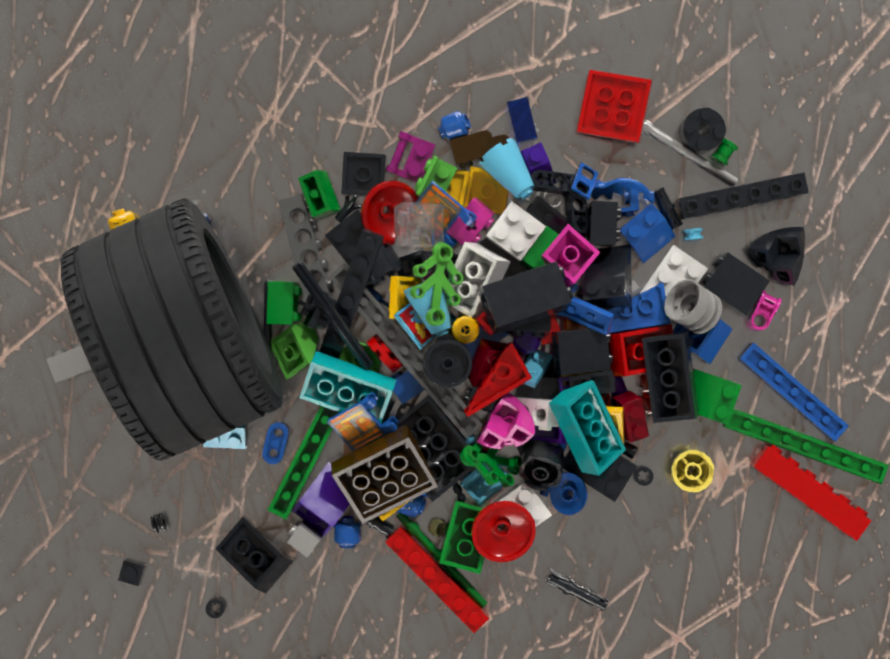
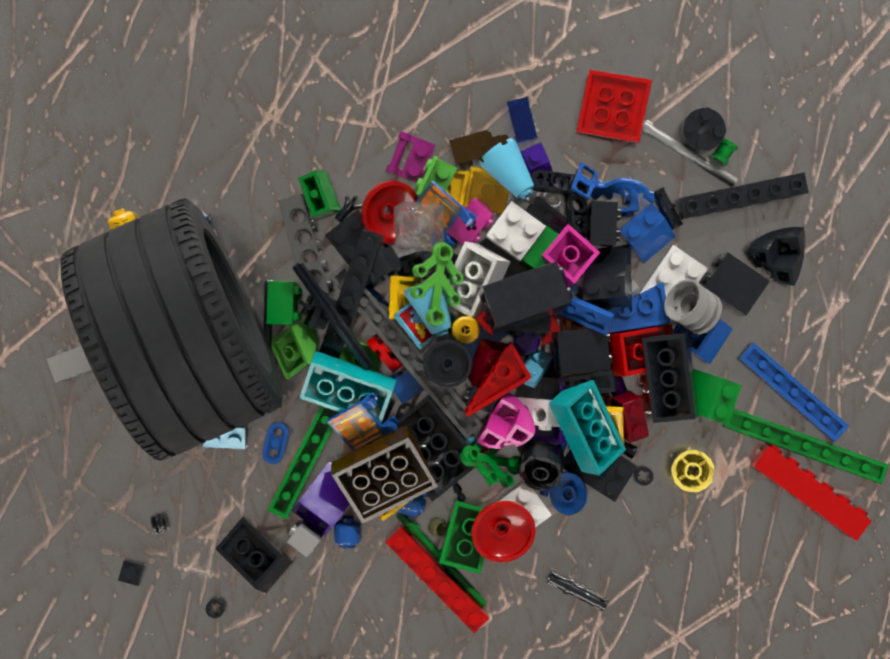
(362, 172): black plate -> none
(380, 526): black pin -> none
(454, 125): blue head -> none
(477, 487): medium azure bracket -> none
(693, 234): medium azure bush -> none
(765, 307): dark pink piece -> none

